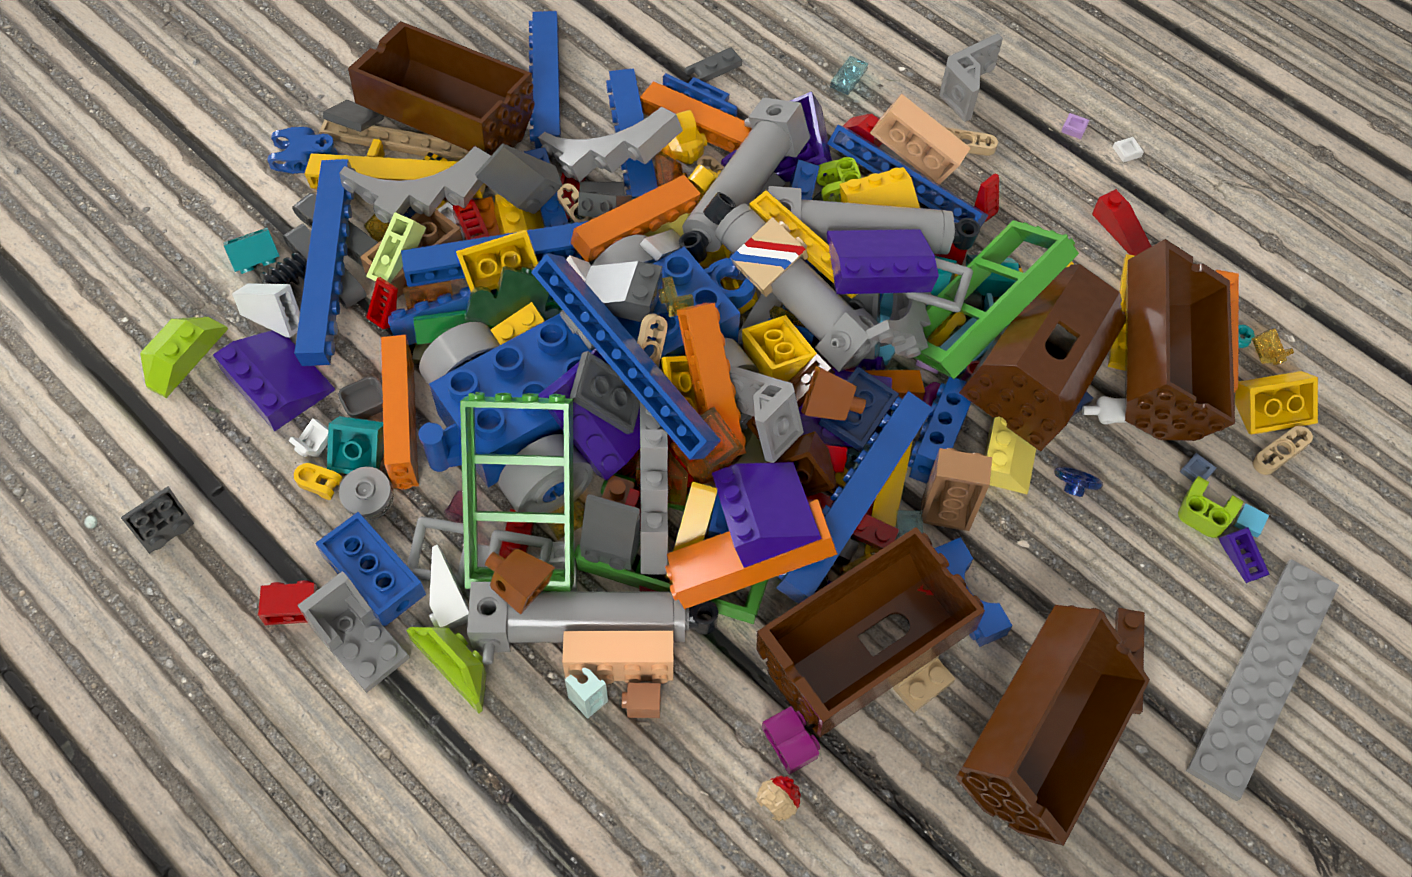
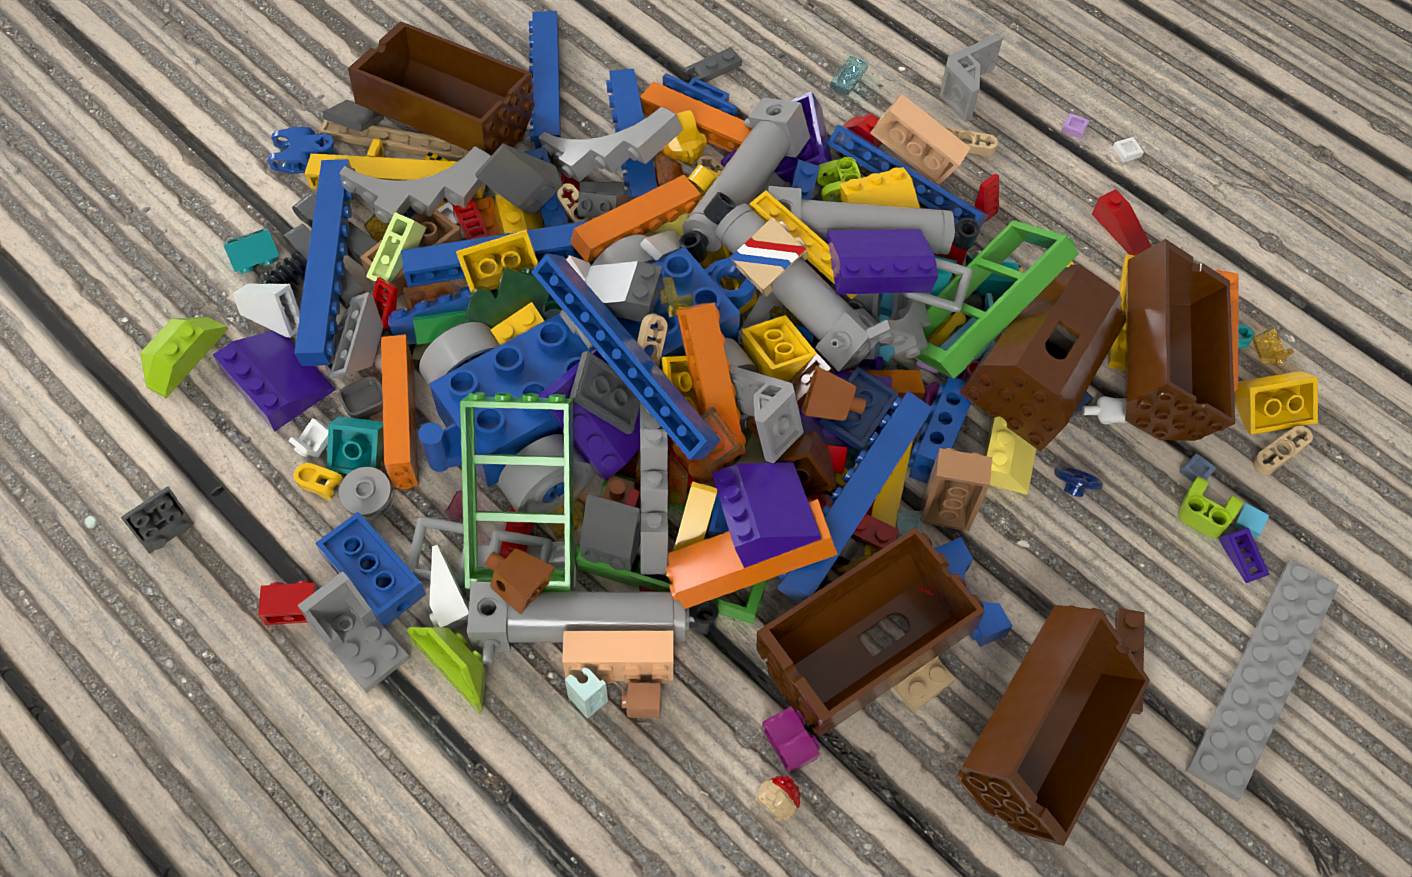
(356, 337): none -> light grey wedge

